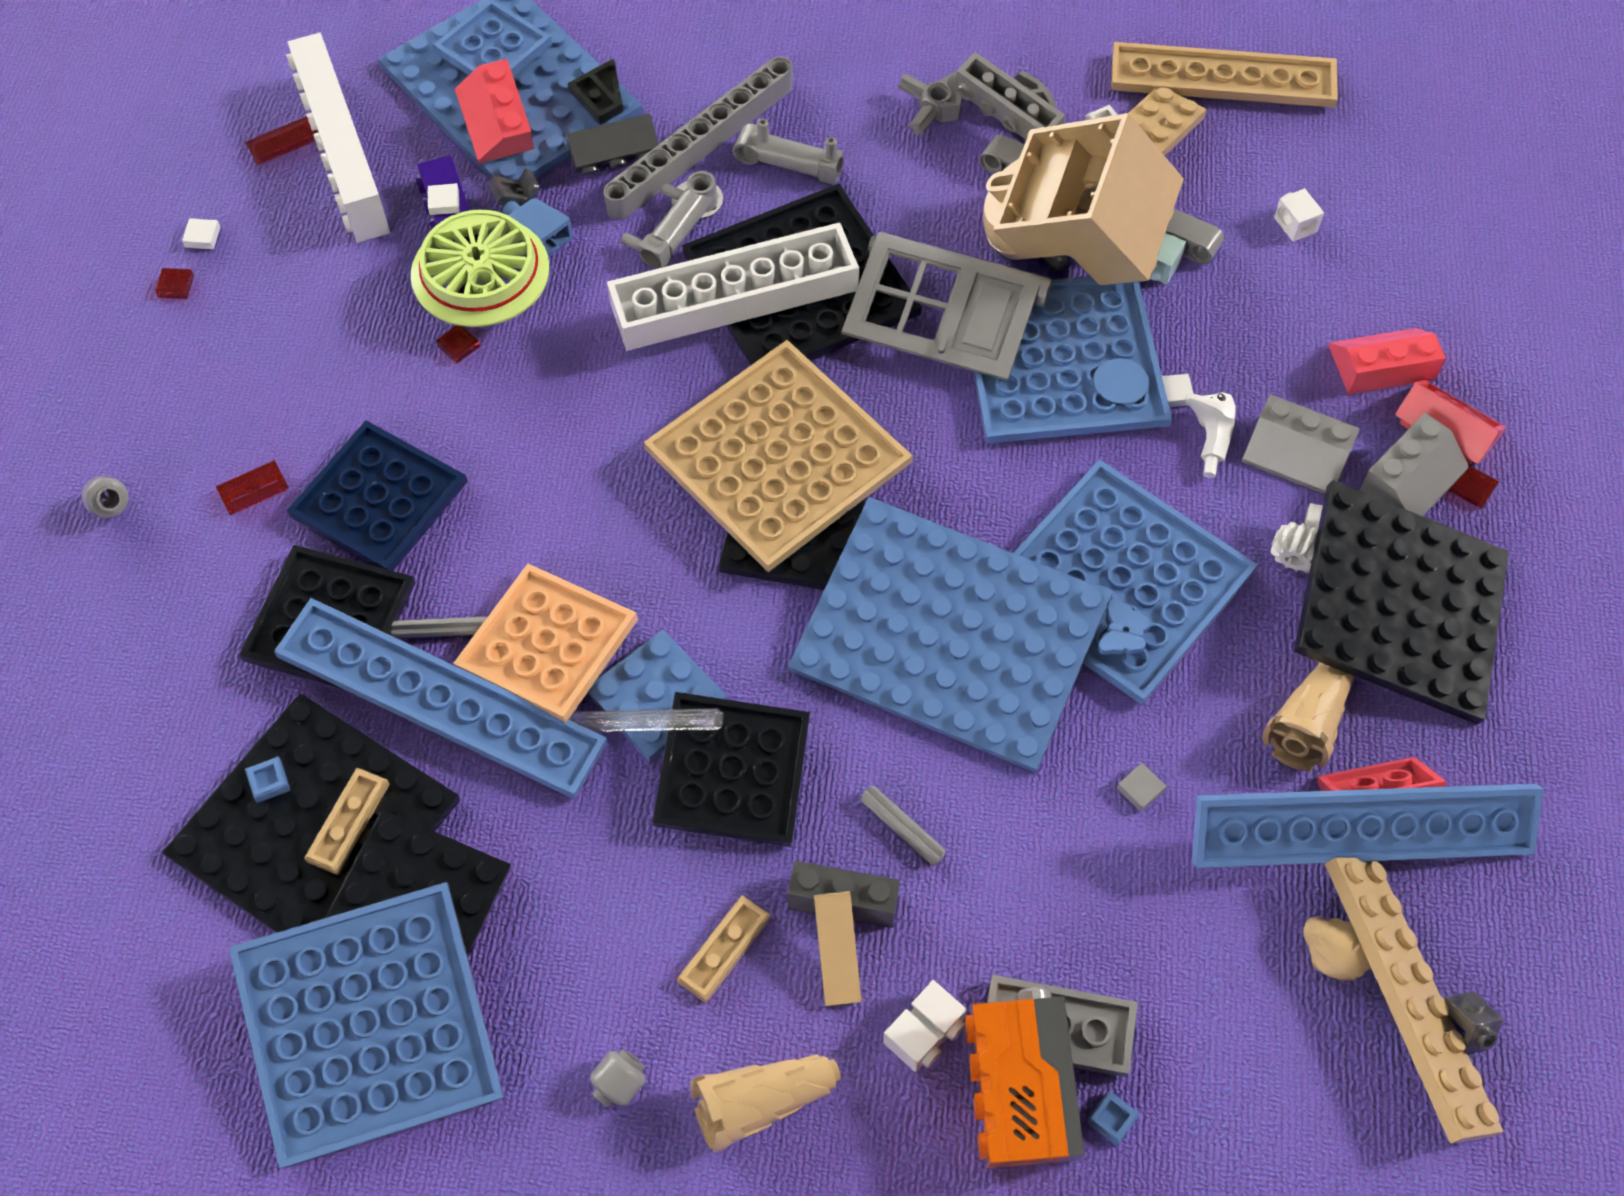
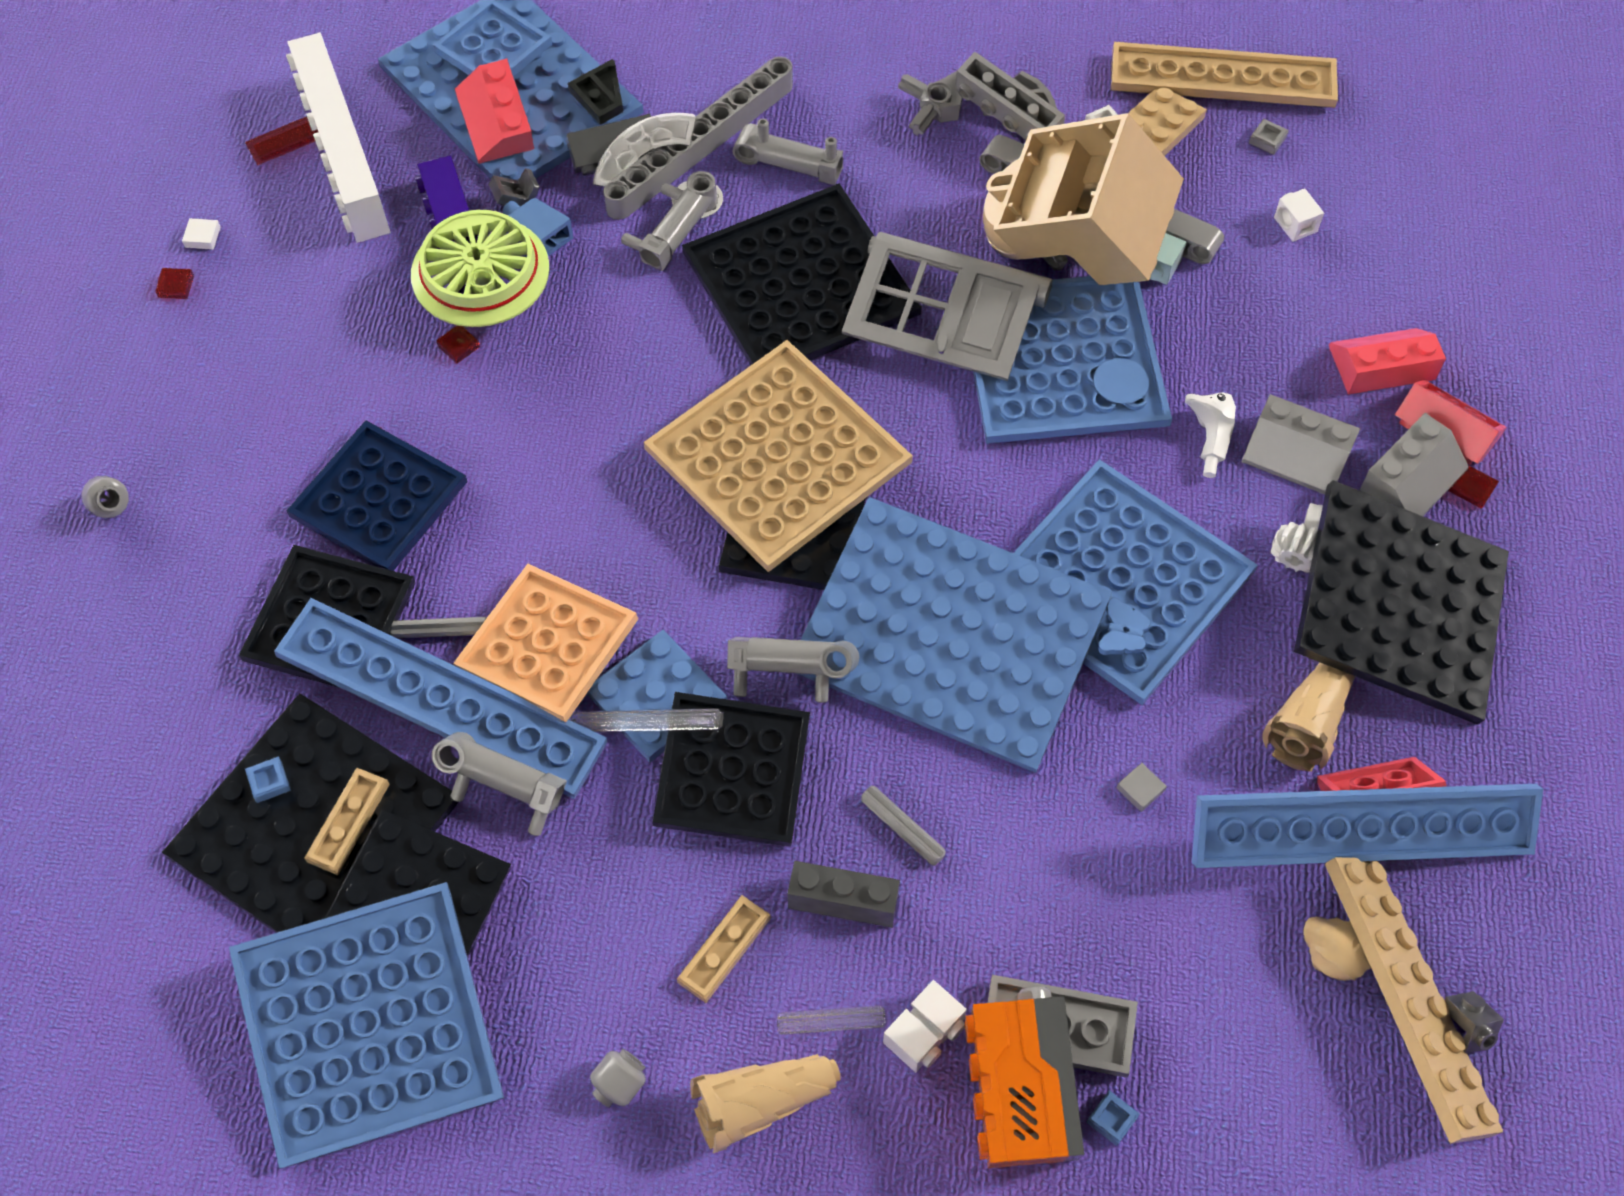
(250, 483): clear red tile -> none
(443, 199): white tile -> none
(501, 773): none -> light grey piece
(639, 139): none -> white tile
(733, 286): white brick -> none
(789, 657): none -> light grey piece
(831, 1020): none -> clear axle
(837, 948): tan tile -> none
(1177, 388): white tile -> none
(1268, 136): none -> light grey tile

